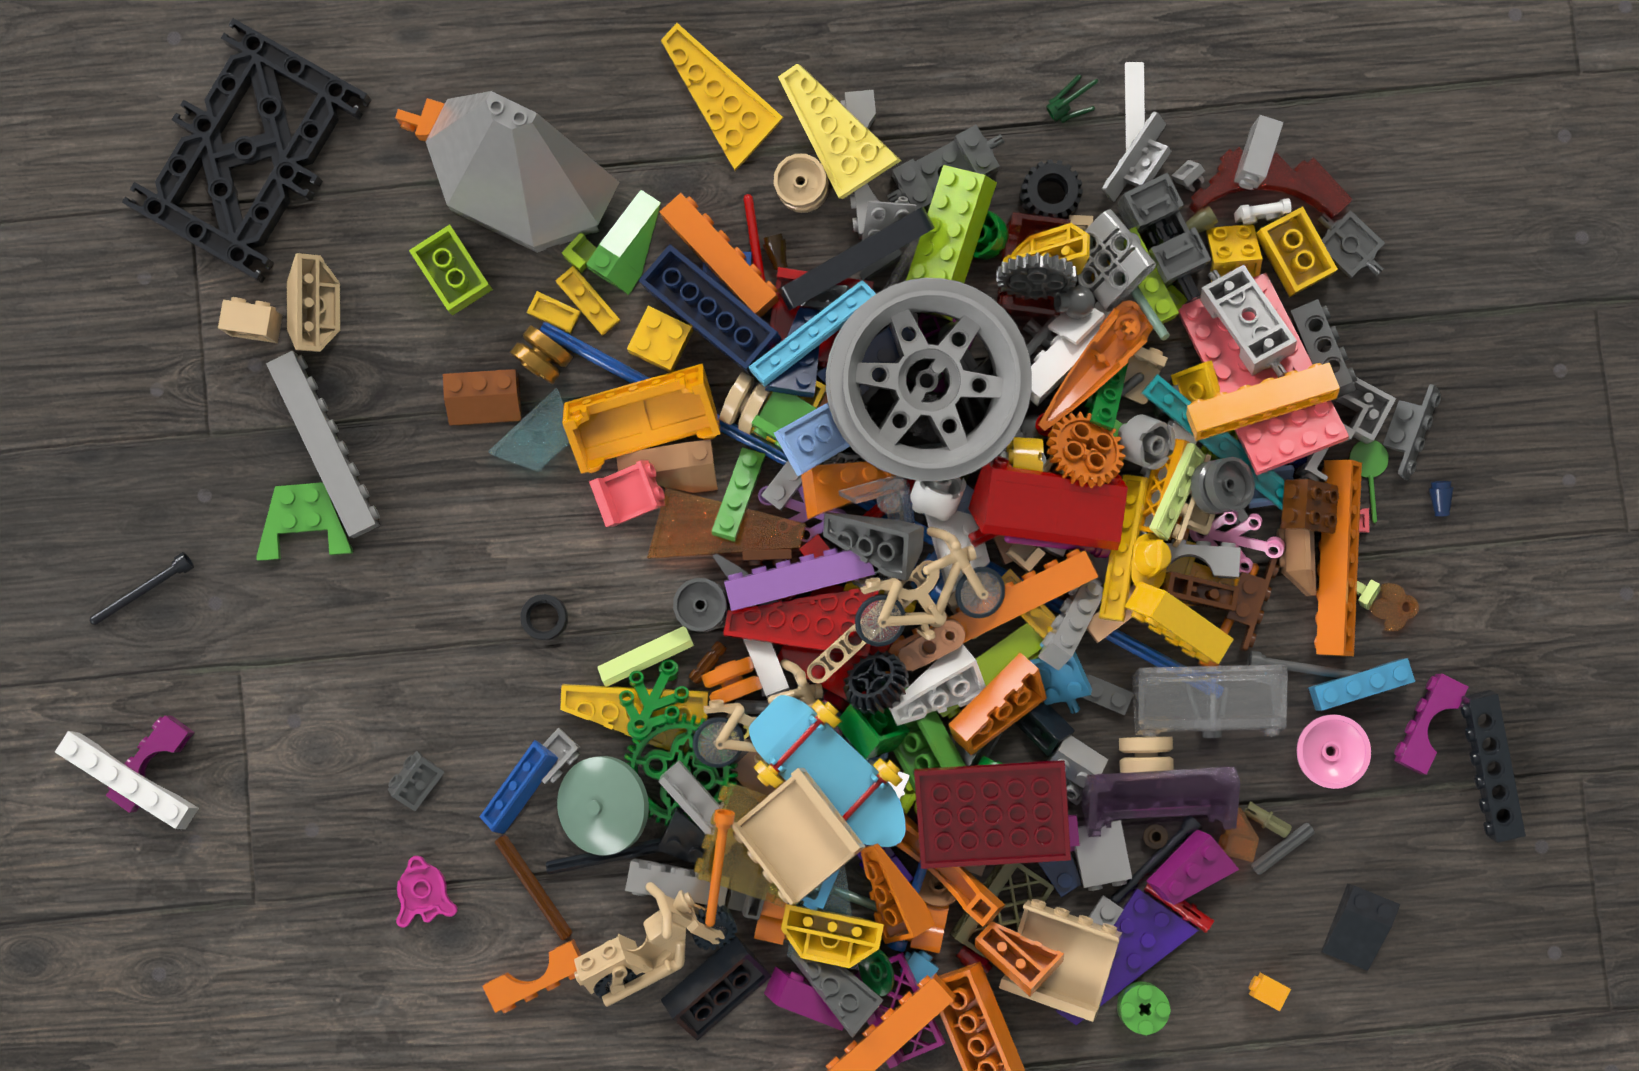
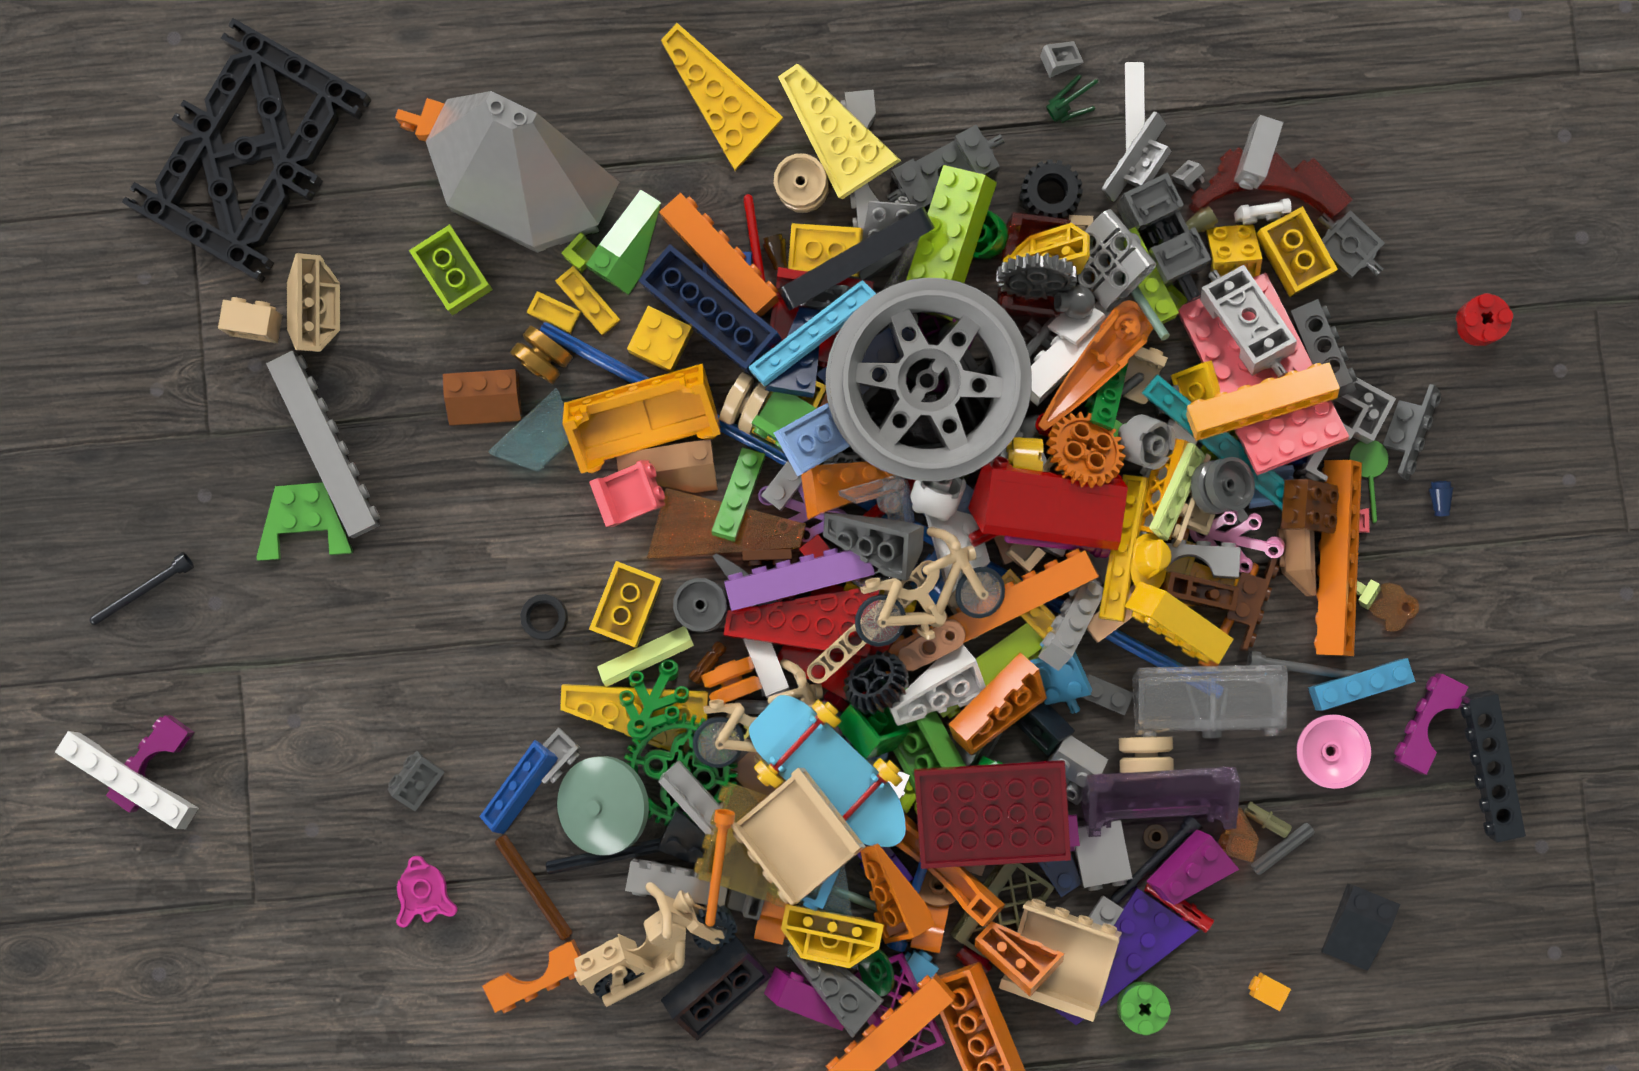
(626, 604): none -> yellow brick
(818, 243): none -> yellow tile
(1060, 57): none -> light grey slope
(1497, 319): none -> red brick

